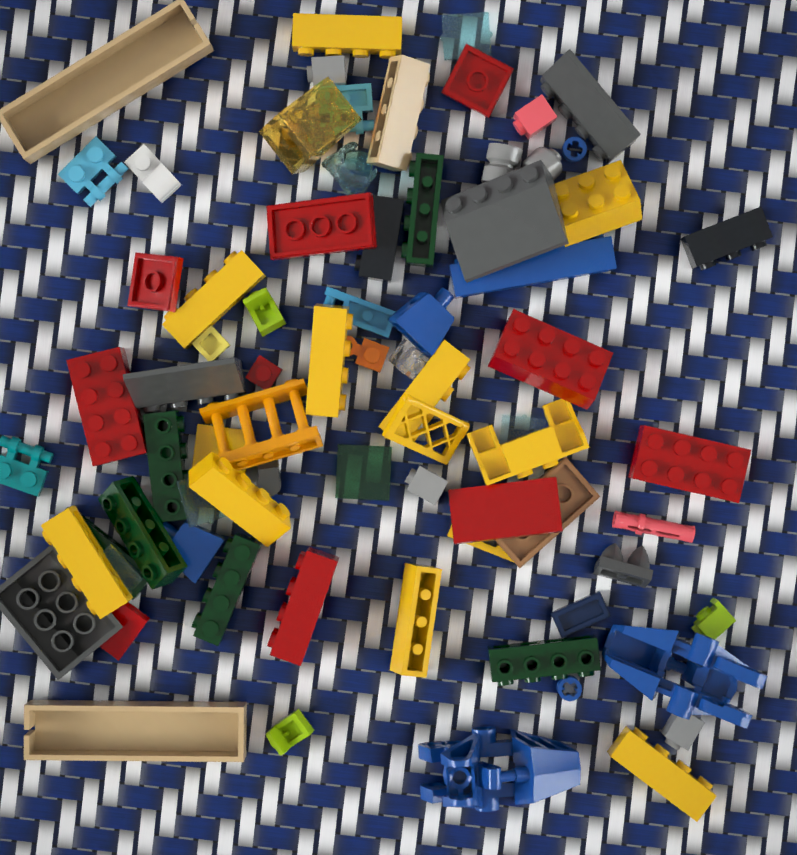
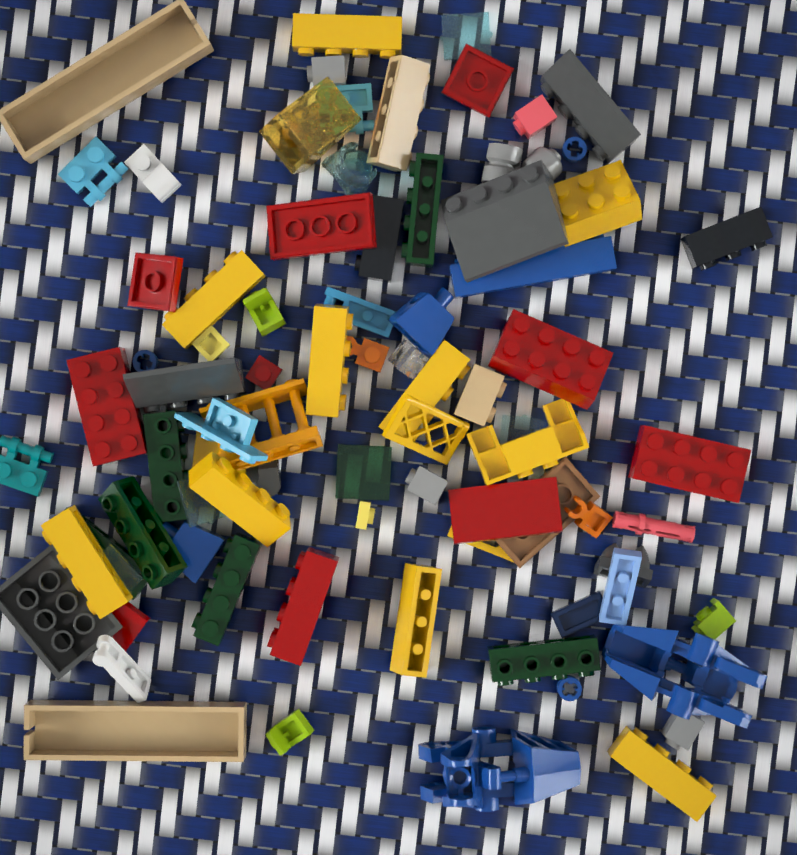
(122, 668): none -> white plate
(153, 358): none -> blue bush
(227, 427): none -> medium azure bracket
(365, 515): none -> light yellow plate
(479, 395): none -> tan brick
(589, 517): none -> orange plate
(620, 586): none -> light blue plate

